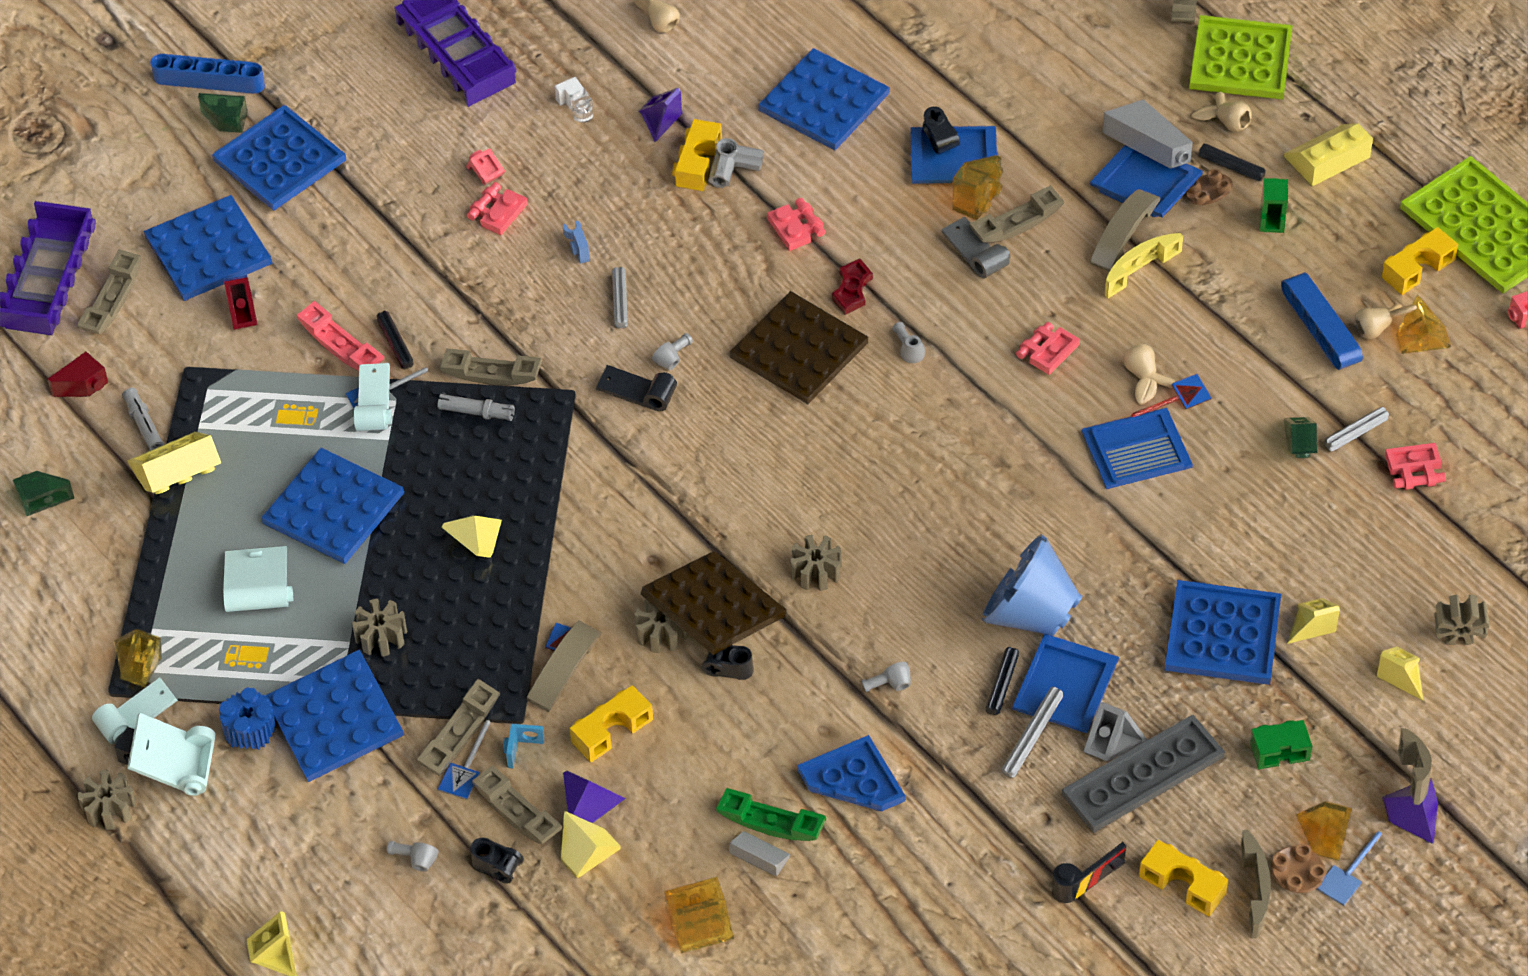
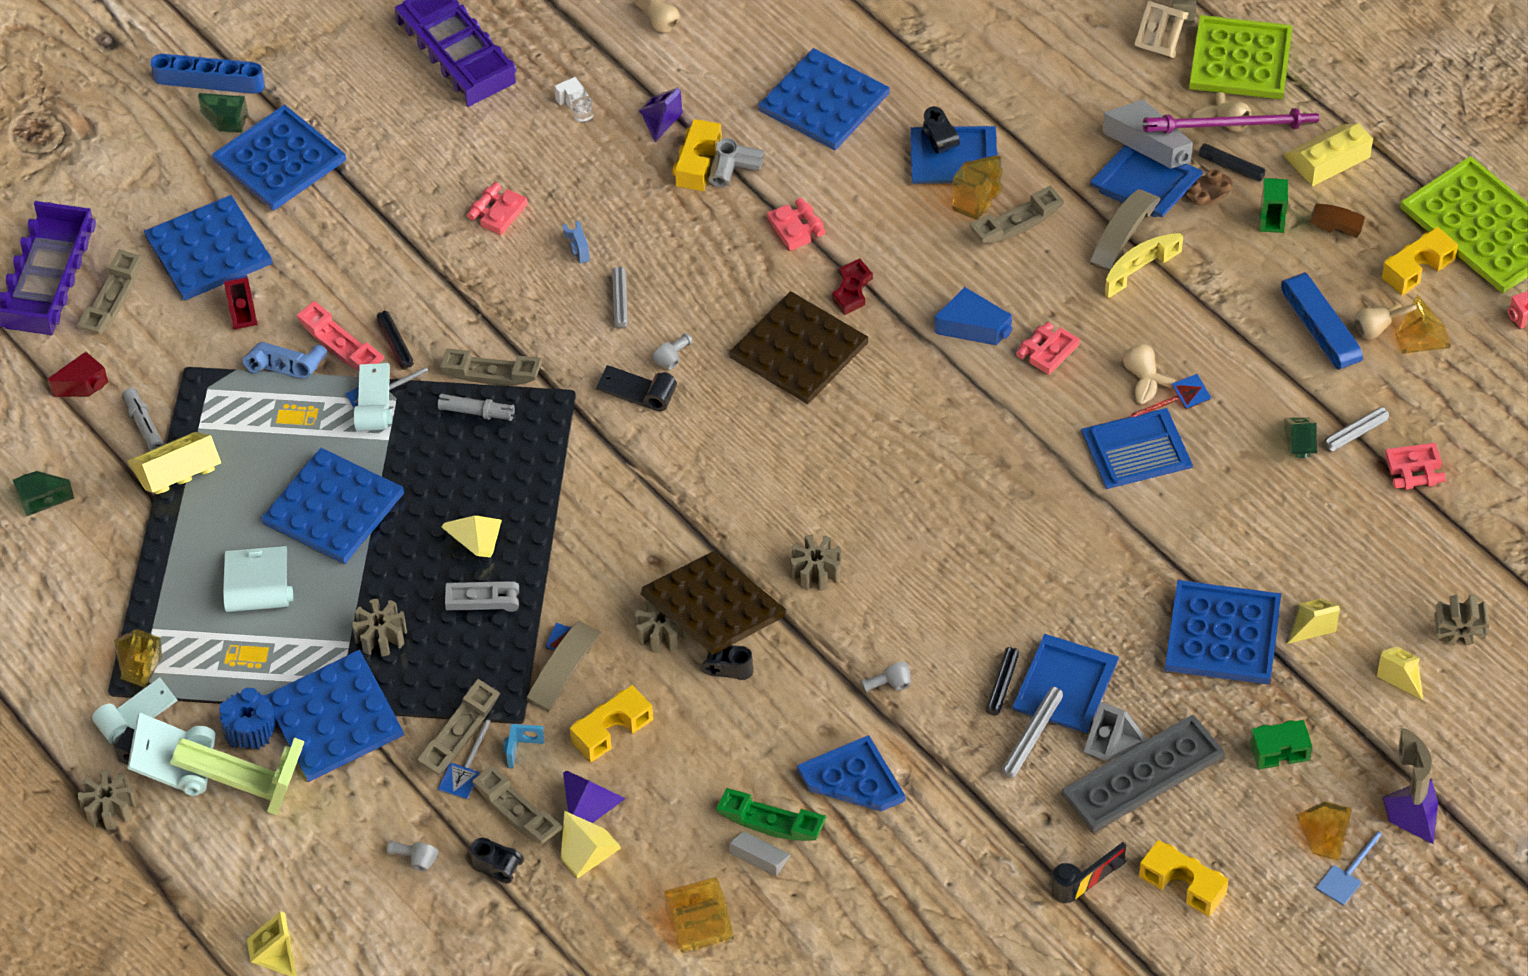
(239, 772): none -> yellowish green bracket
(297, 364): none -> medium blue beam
(482, 596): none -> light grey plate
(485, 166): coral bracket -> none
(912, 347): light grey bar -> none
(973, 319): none -> blue slope
(978, 254): dark grey door -> none
(1035, 593): medium blue cone -> none
(1154, 26): none -> tan plate
(1168, 123): none -> magenta bar
(1254, 857): dark tan slope -> none
(1298, 869): medium nougat dish -> none
(1330, 217): none -> reddish brown slope

